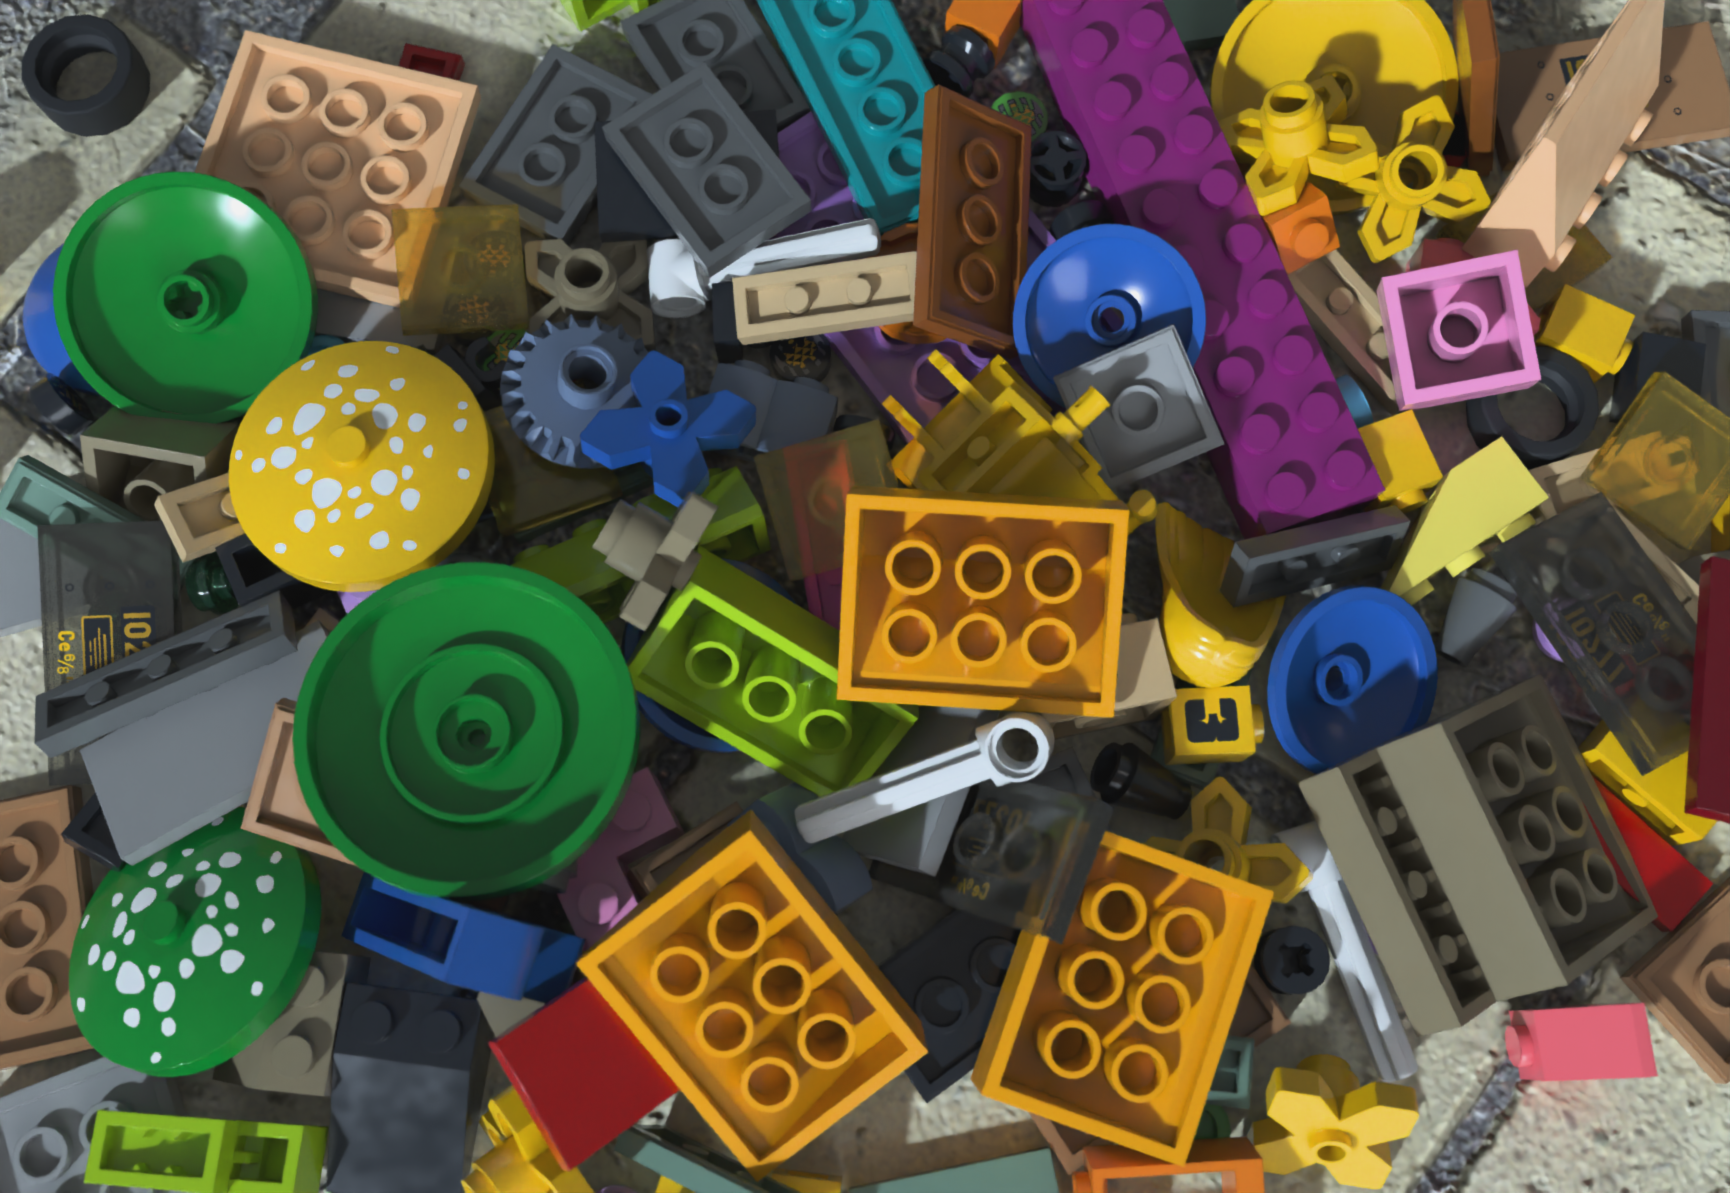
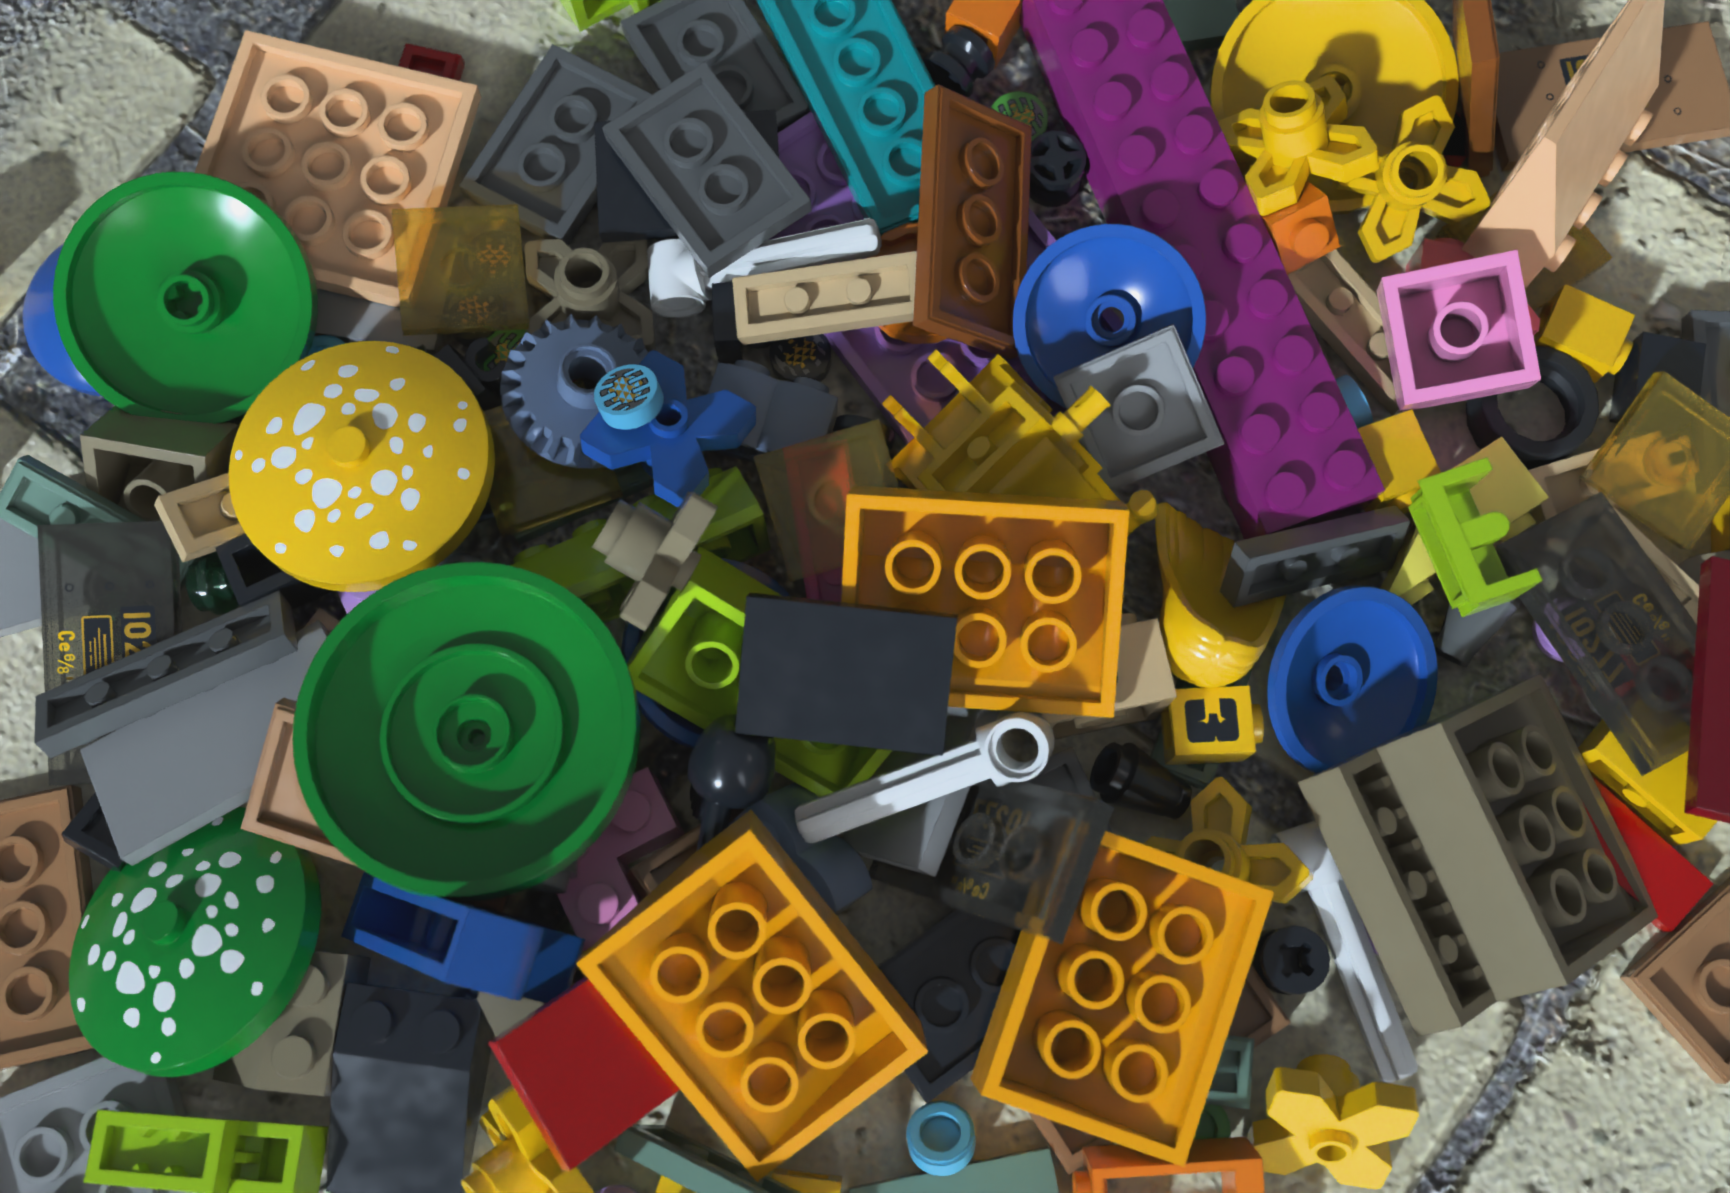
(58, 47): black tyre -> none
(60, 404): black tile -> none
(629, 396): none -> medium azure tile
(727, 774): none -> black piece
(845, 673): none -> black tile
(941, 1138): none -> medium azure tile
(1079, 216): black tile -> none
(1463, 540): none -> lime window
(1581, 1042): coral slope -> none

